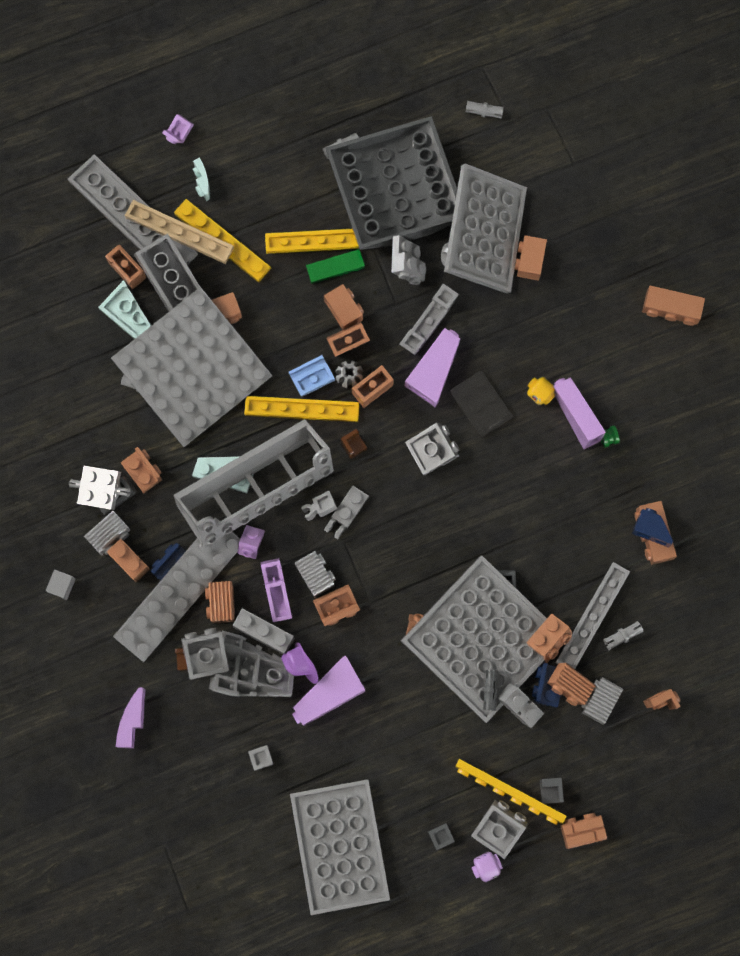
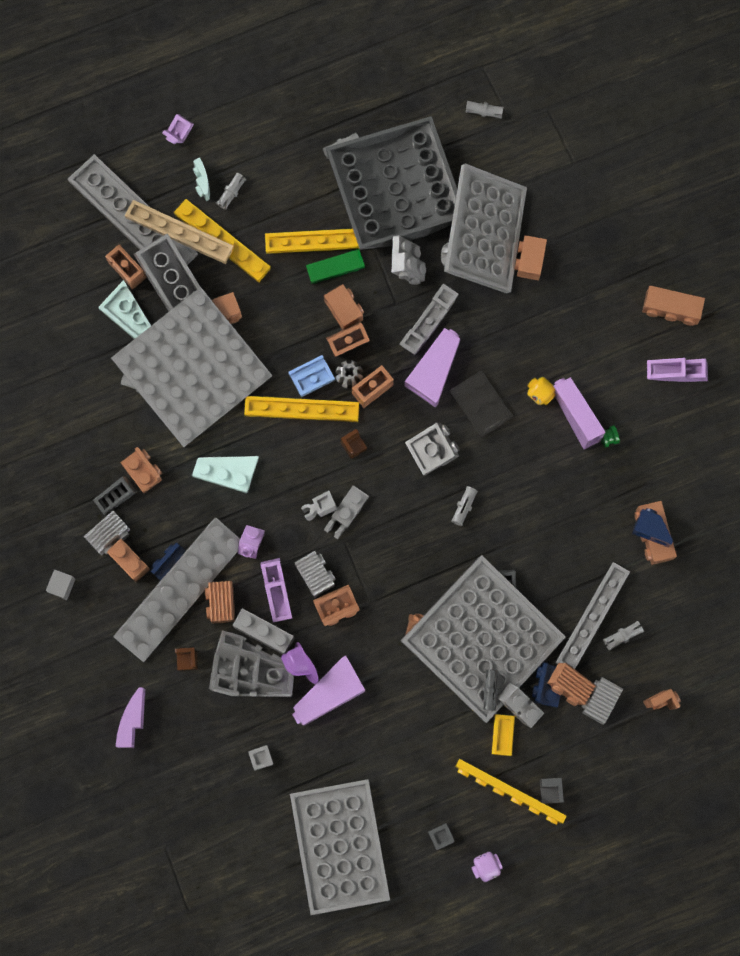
(99, 487): plate -> none
(204, 653): light grey plate -> none
(231, 191): none -> light grey pin
(242, 468): light grey window -> none
(459, 517): none -> light grey pin
(500, 828): light grey plate -> none
(503, 735): none -> yellow tile
(550, 638): nougat bracket -> none
(583, 831): nougat brick -> none
(677, 370): none -> lavender slope

